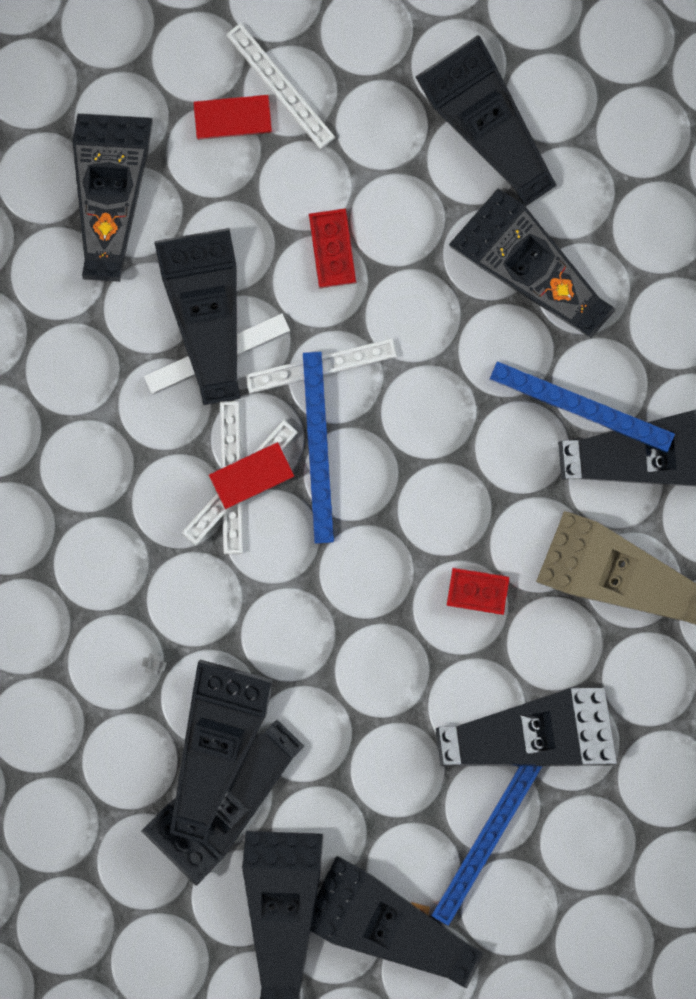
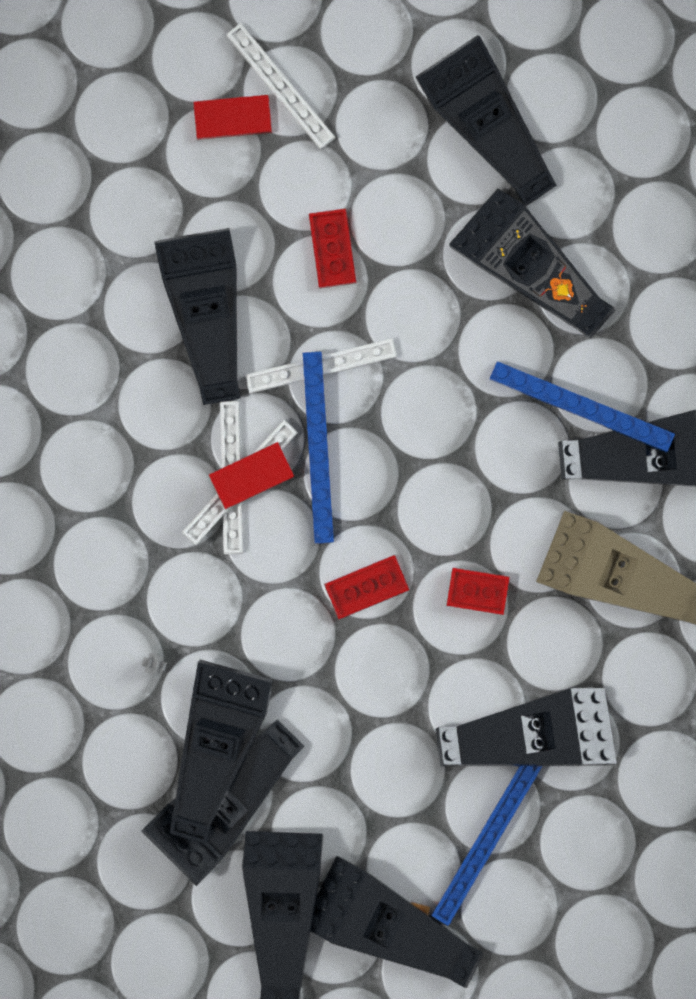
(109, 174): black wing -> none
(246, 341): white tile -> none
(366, 587): none -> red tile

